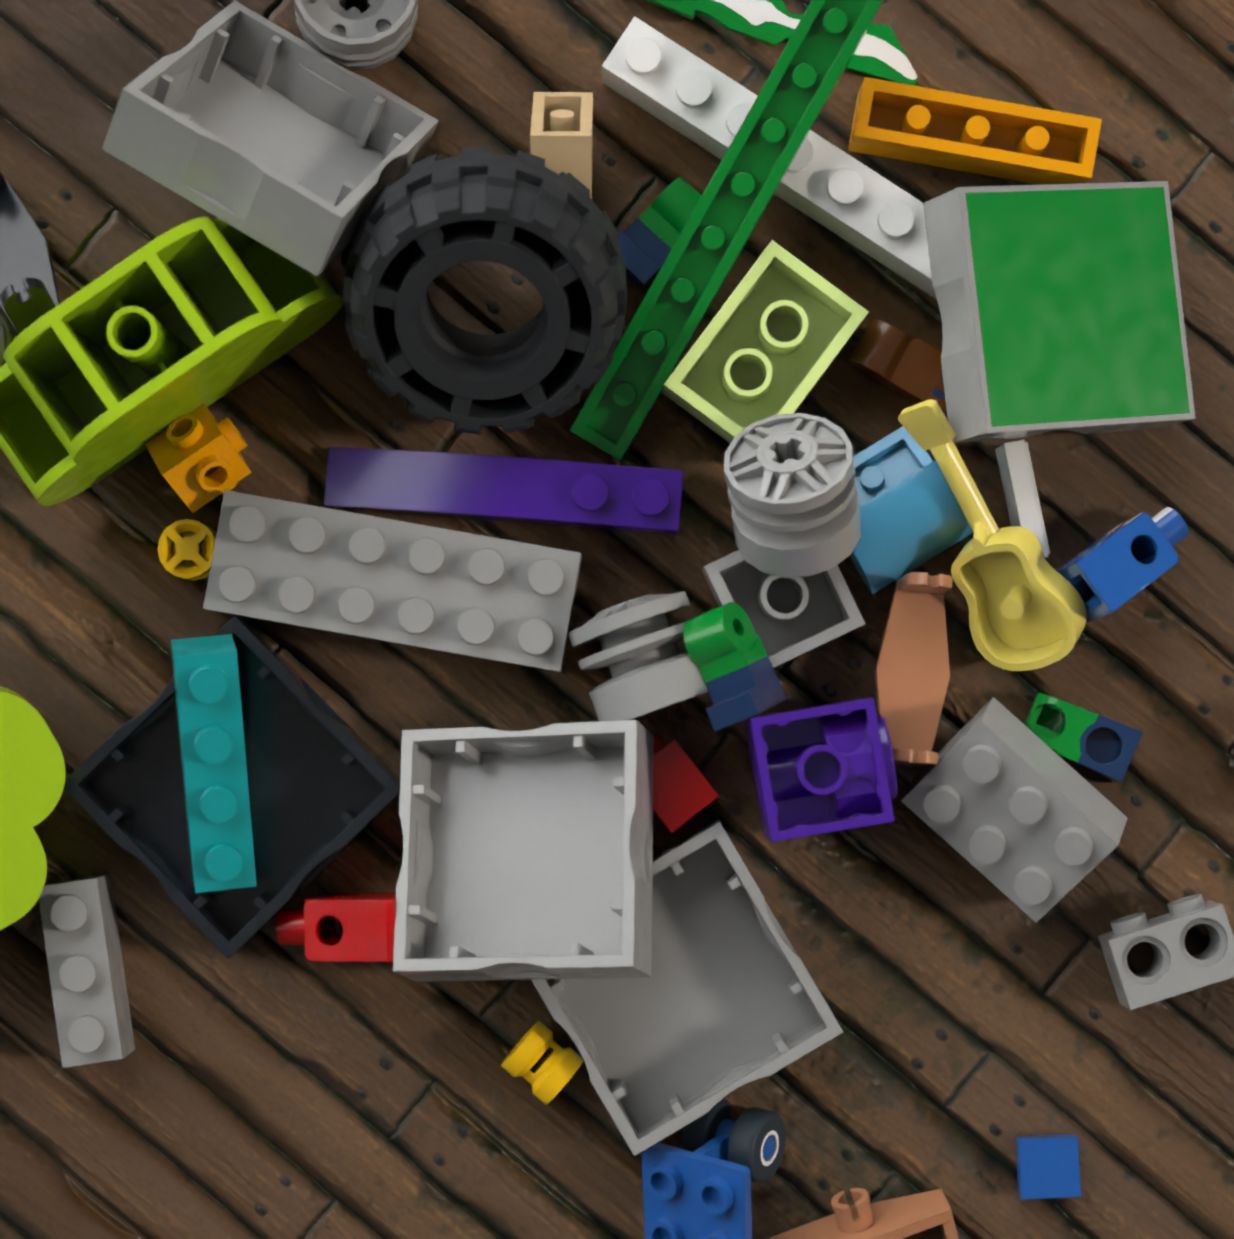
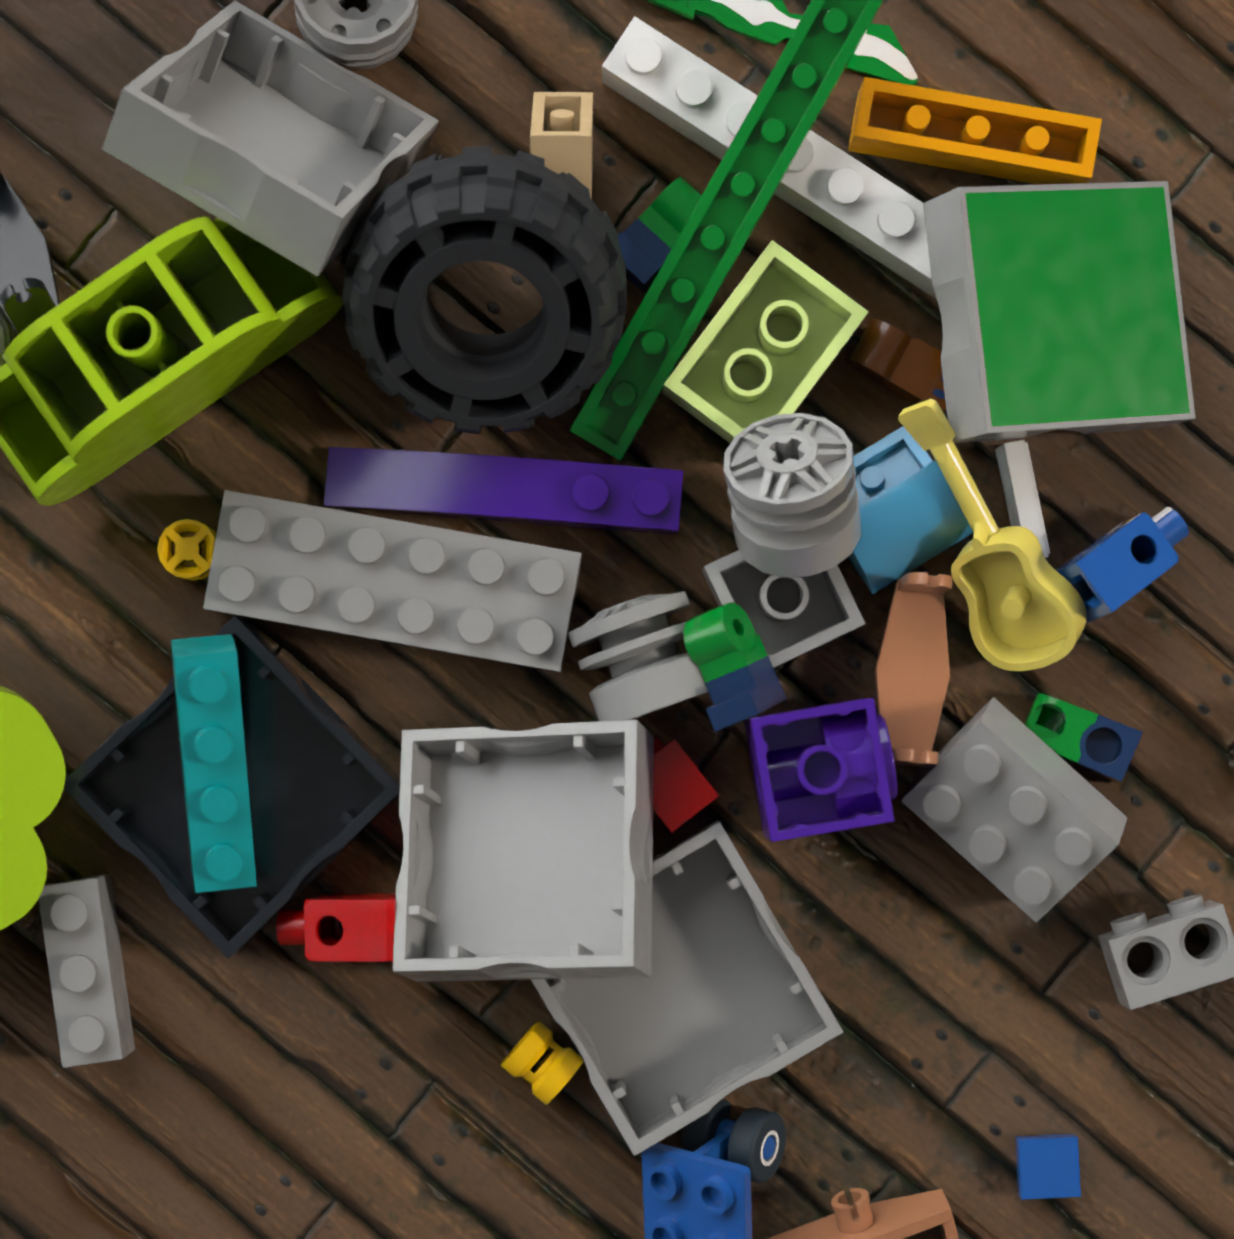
(200, 457): light orange brick -> none

